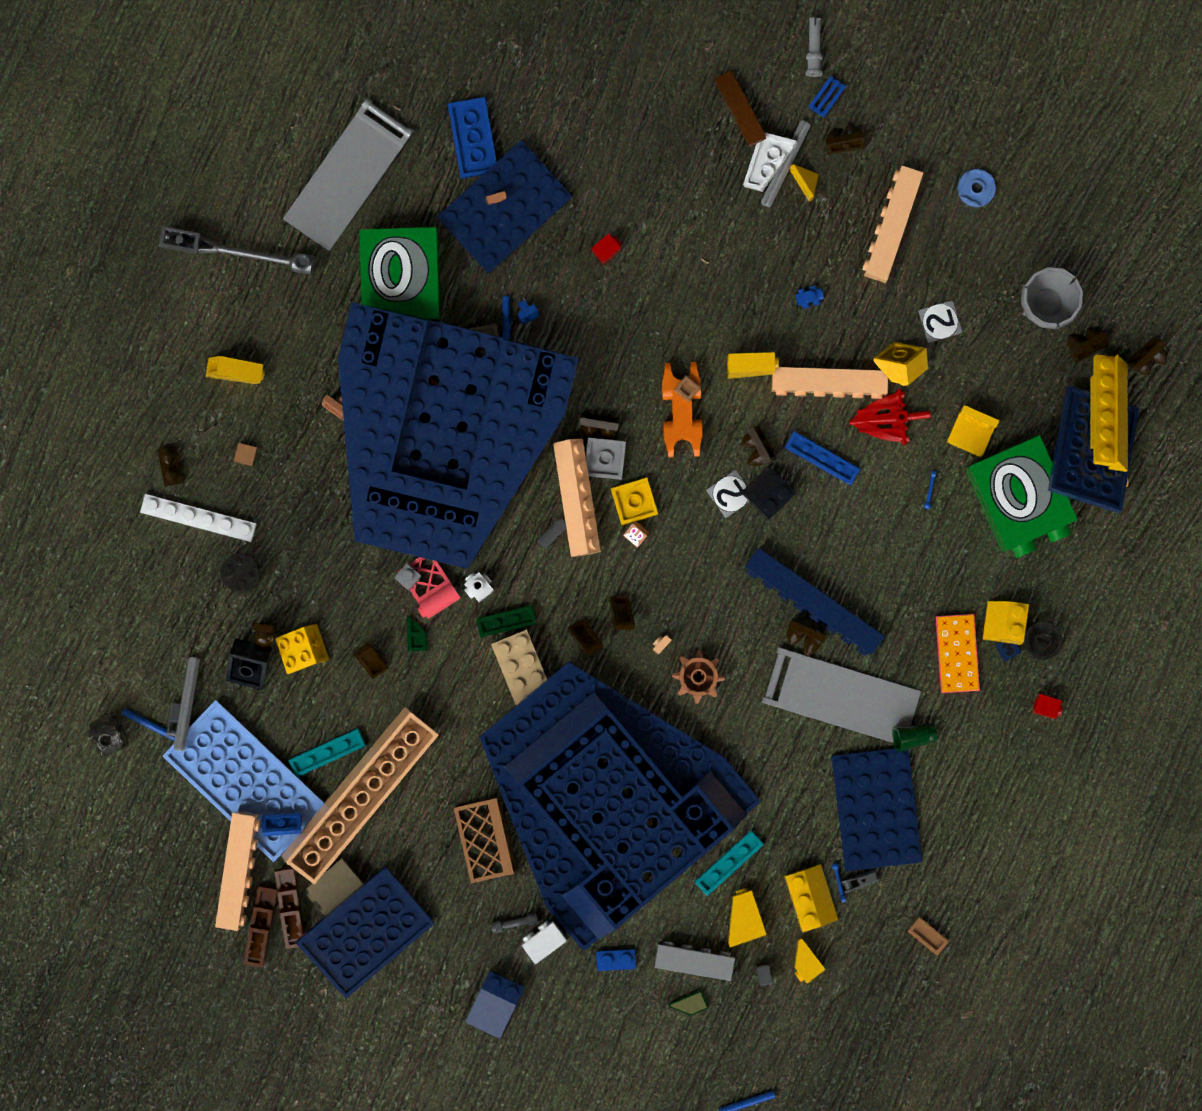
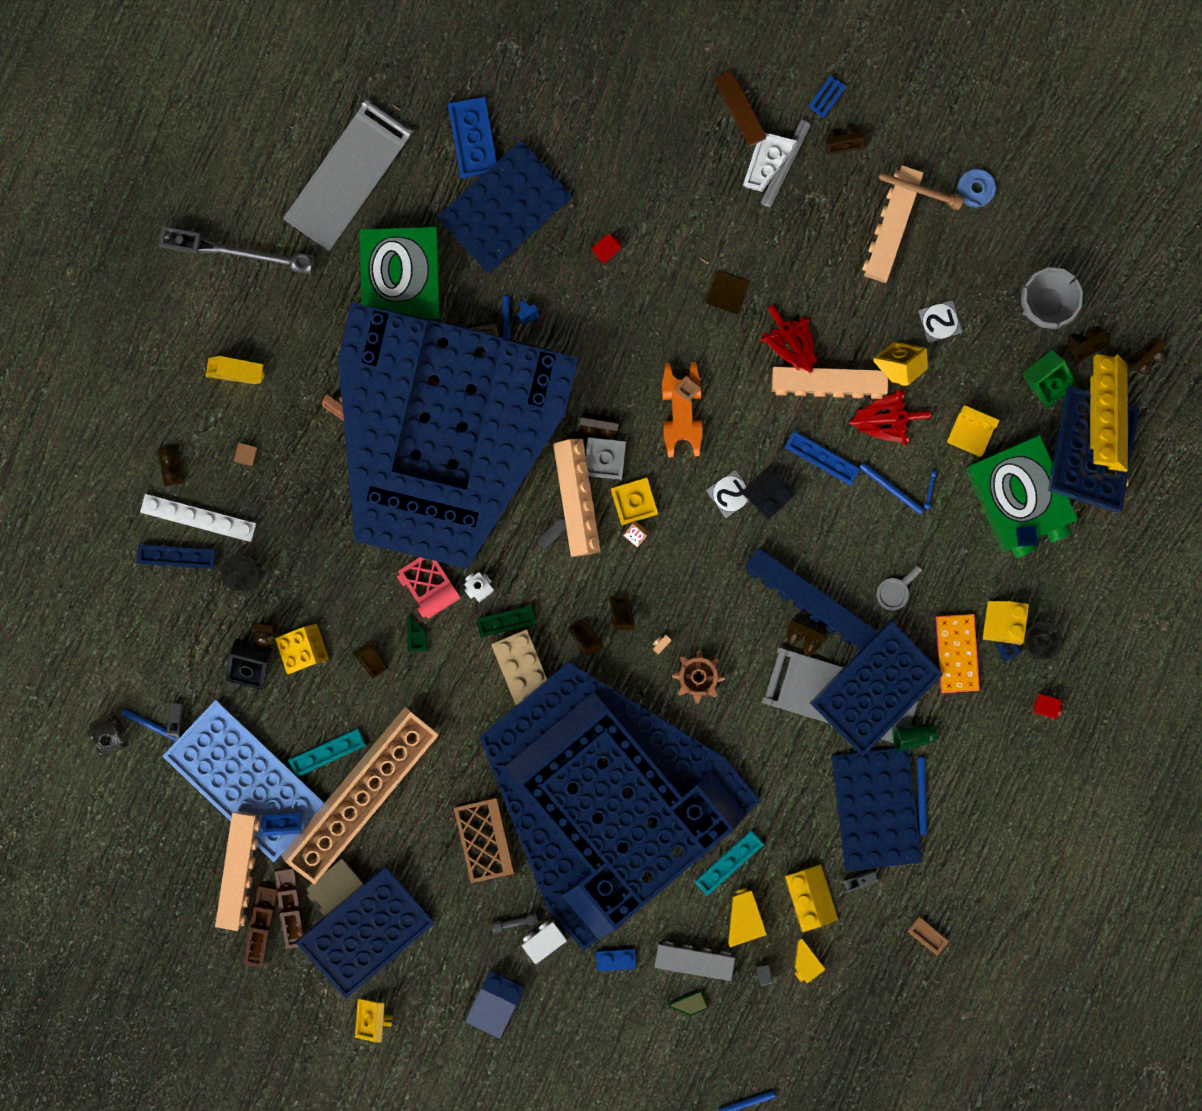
(176, 556): none -> dark blue plate
(186, 704): light grey axle -> none
(370, 1020): none -> yellow tile
(408, 577): light grey plate -> none
(496, 198): nougat tile -> none
(727, 292): none -> dark brown sticker
(751, 364): yellow slope -> none
(763, 452): dark brown tile -> none
(798, 357): none -> red bar
(806, 179): yellow slope -> none
(813, 295): blue piece -> none
(814, 56): light grey pin -> none
(835, 866): blue hinge -> none
(876, 688): none -> dark blue plate
(890, 487): none -> blue bar
(893, 593): none -> light grey piece
(922, 796): none -> blue bar
(953, 200): none -> medium nougat piece
(1026, 536): none -> clear blue tile
(1049, 378): none -> green slope

